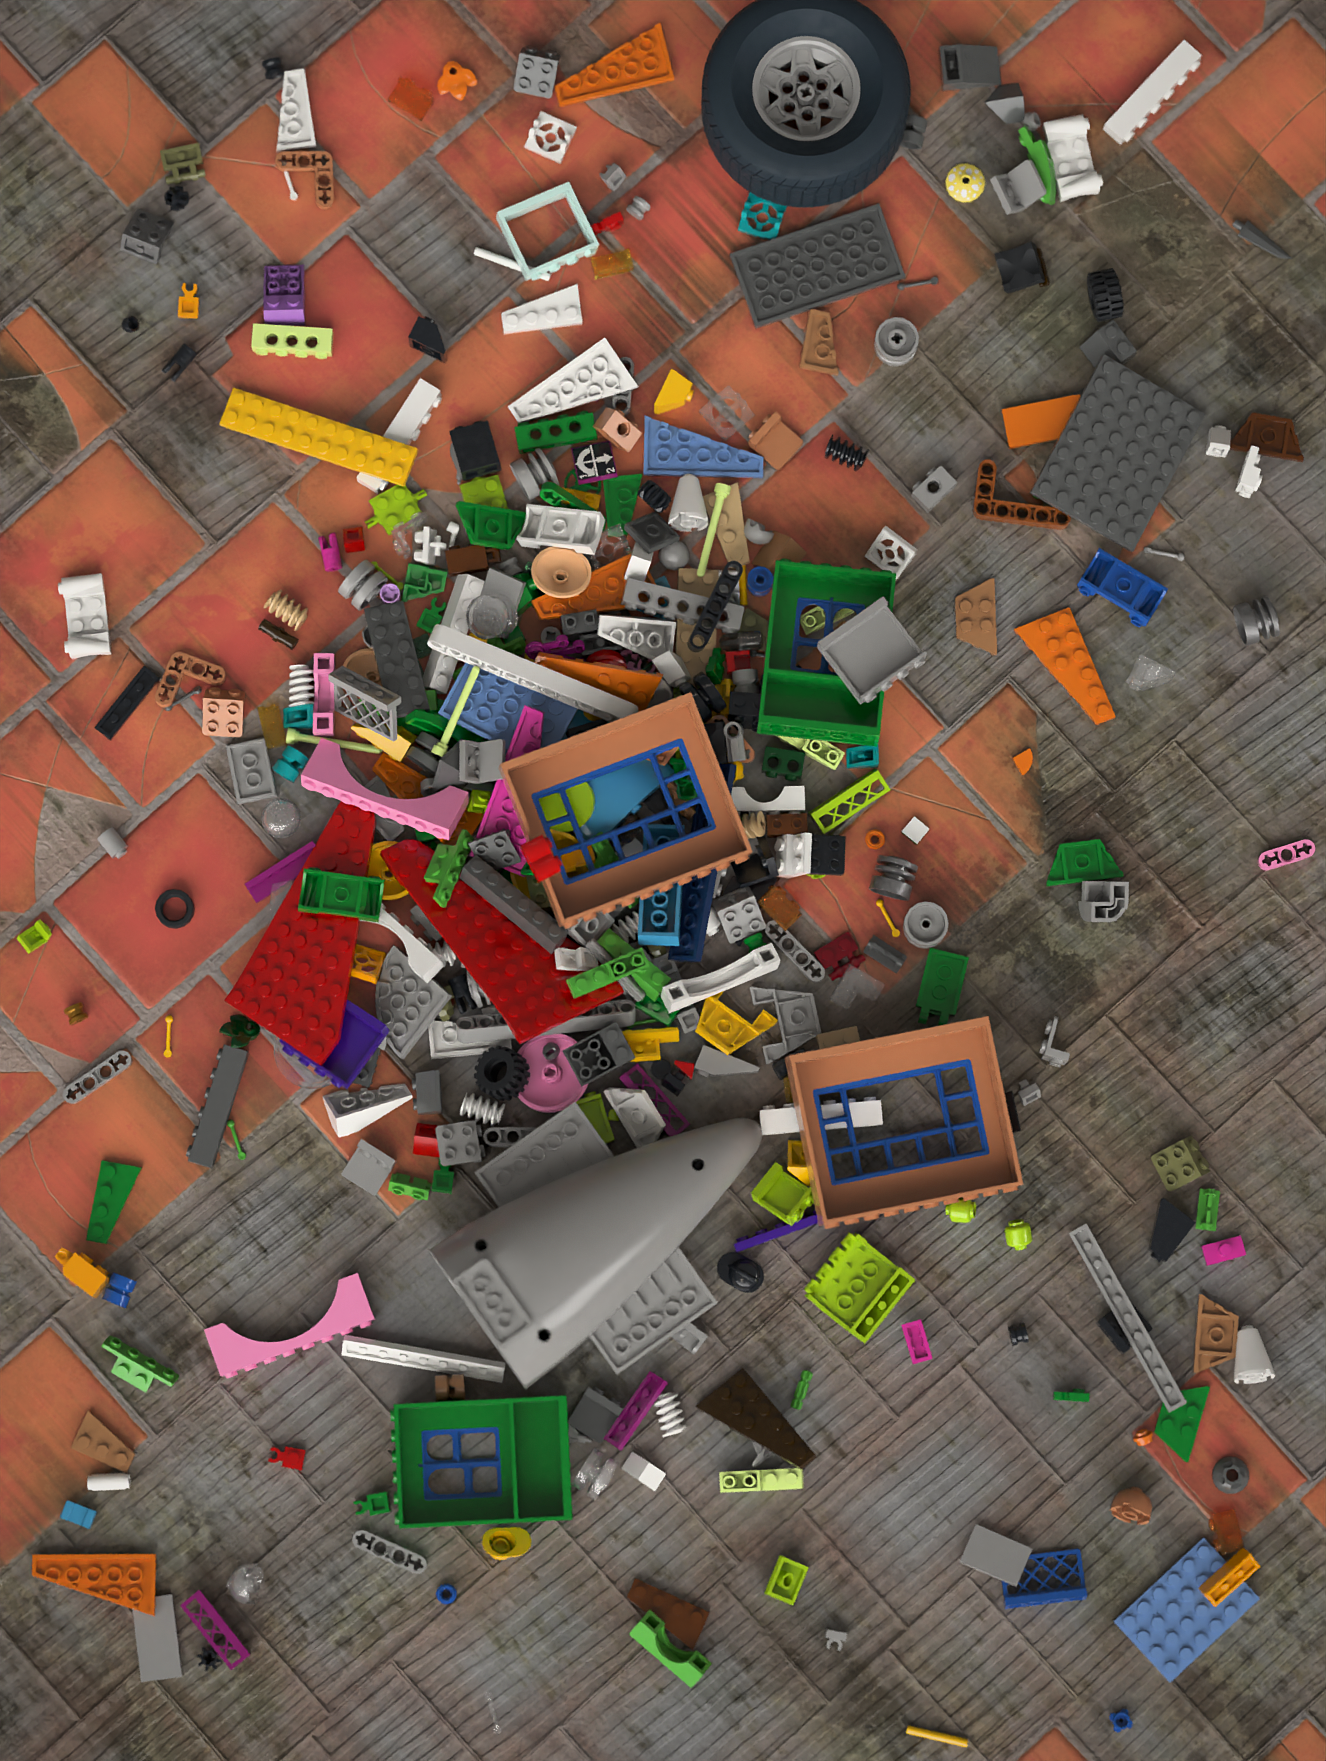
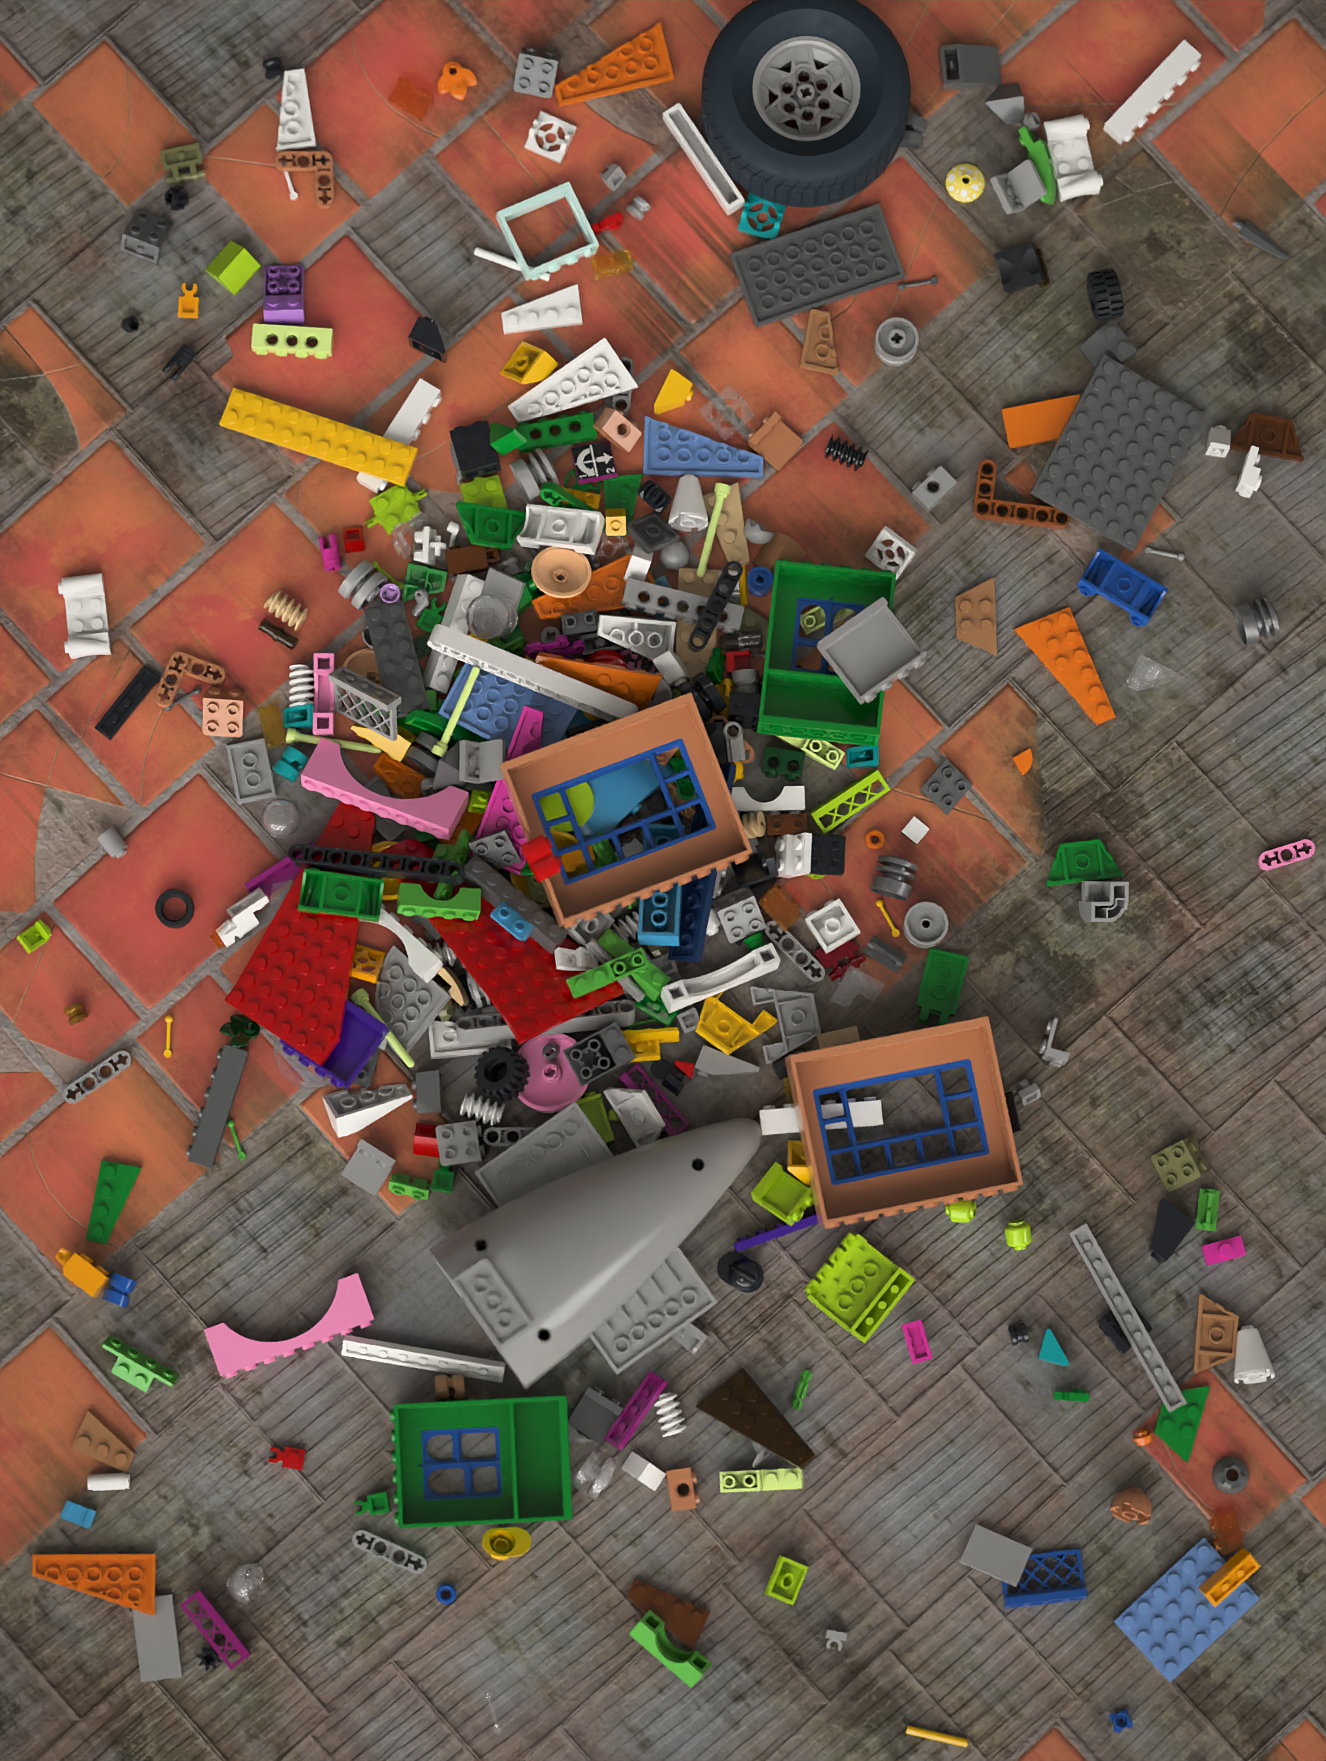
(233, 267): none -> lime slope
(241, 920): none -> white plate
(361, 998): none -> yellowish green piece
(385, 869): none -> black beam
(414, 901): none -> bright green arch
(422, 602): none -> light grey arm
(457, 990): none -> tan slope
(505, 438): none -> green slope
(512, 921): none -> dark azure bracket
(529, 364): none -> yellow slope
(615, 522): none -> yellow bracket
(678, 1501): none -> nougat brick
(703, 159): none -> white brick
(832, 925): none -> white plate
(946, 786): none -> dark grey hinge
(1051, 1351): none -> teal slope

